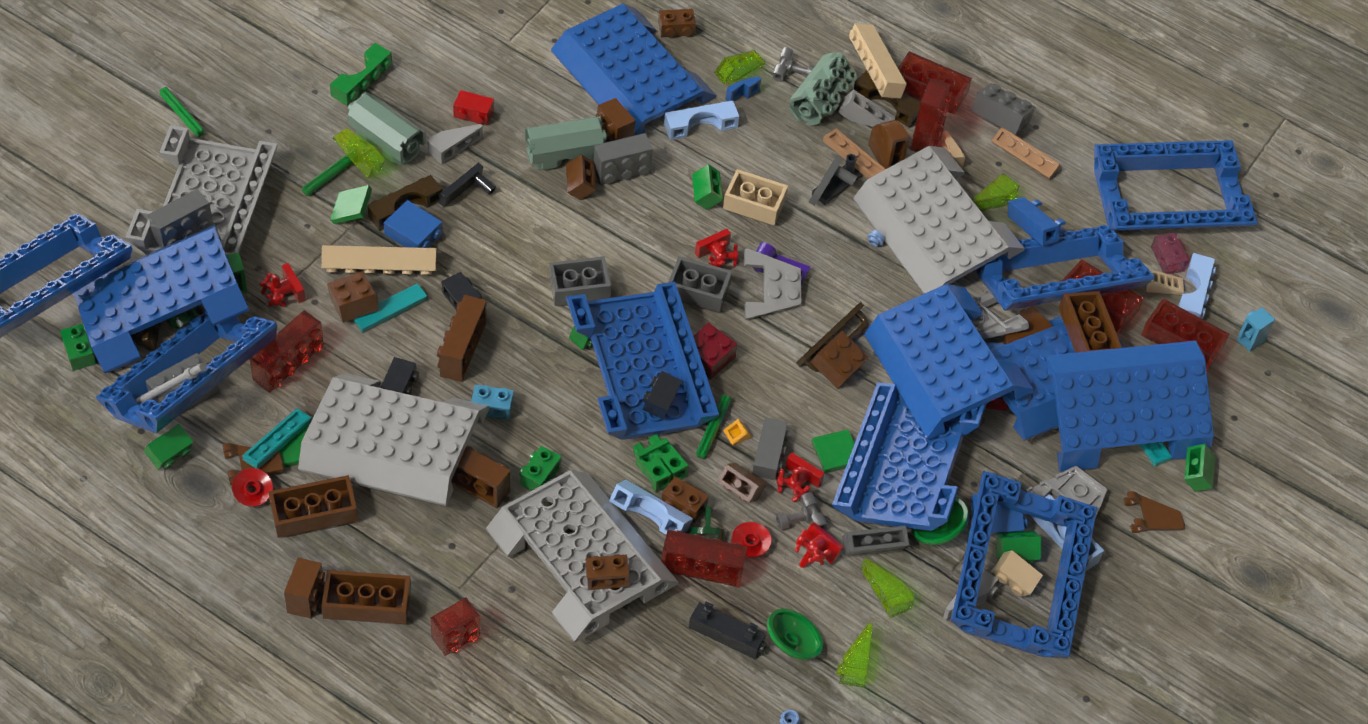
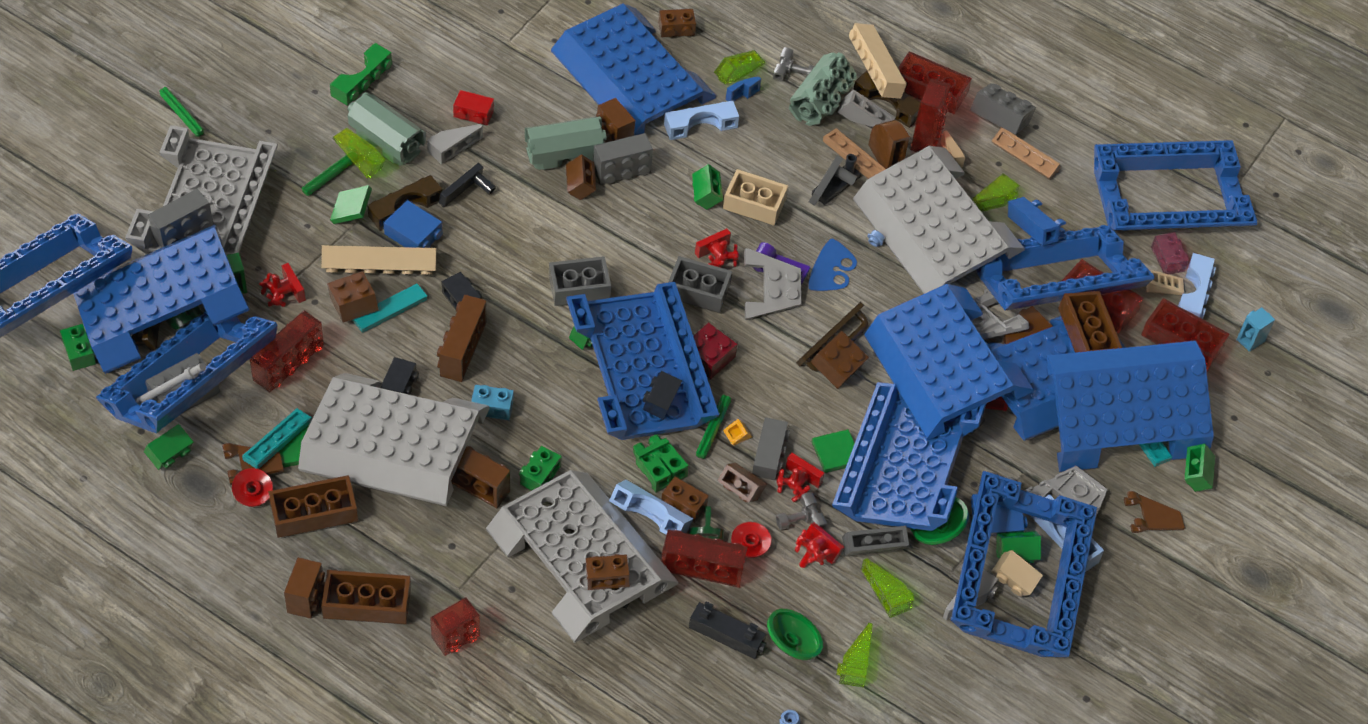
(823, 273): none -> blue piece

